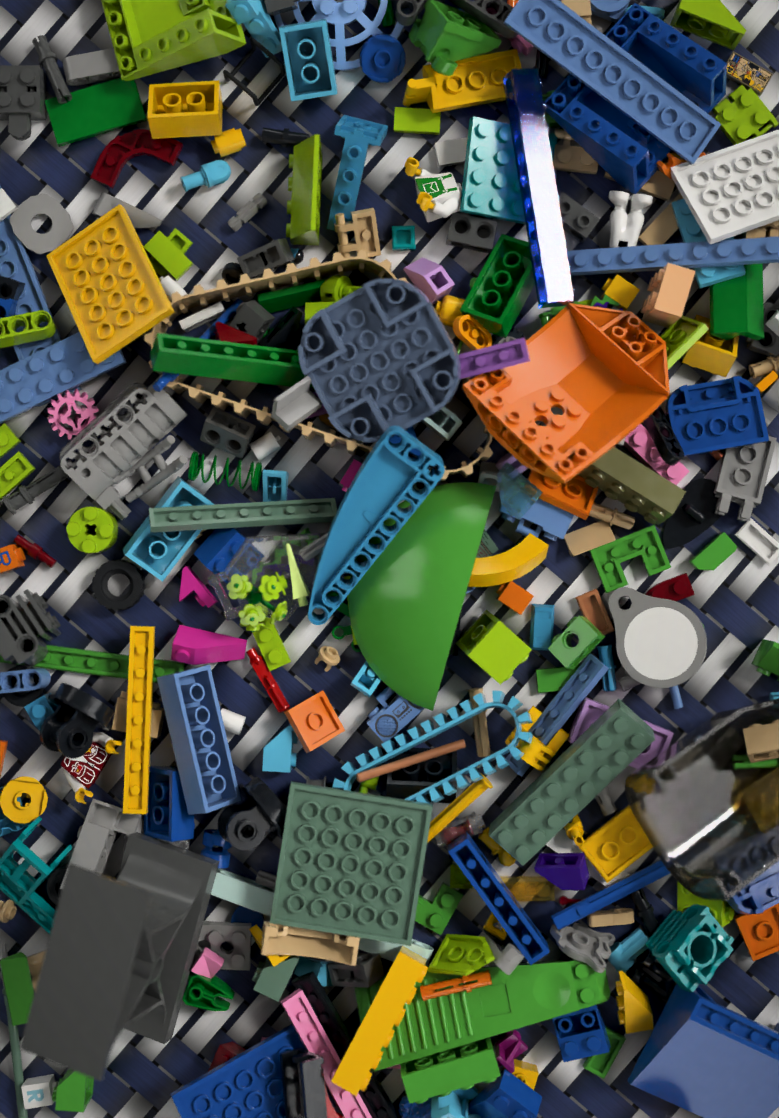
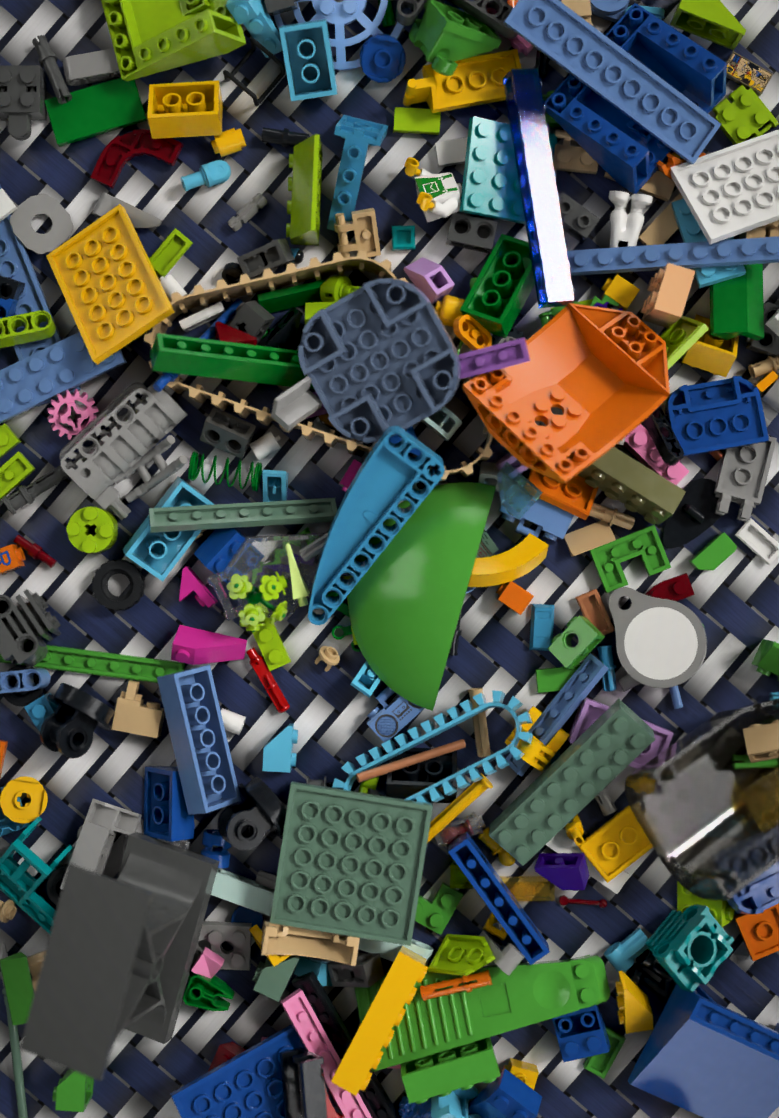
(38, 1091): white brick -> none
(85, 770): torso -> none
(138, 719): yellow plate -> none
(168, 255): lime tile -> none
(314, 721): orange plate -> none
(494, 647): lime brick -> none
(508, 1049): magenta piece -> none
(584, 944): light grey tile -> none
(609, 895): blue piece -> none
(611, 917): tan piece -> none
(645, 911): black pin -> none

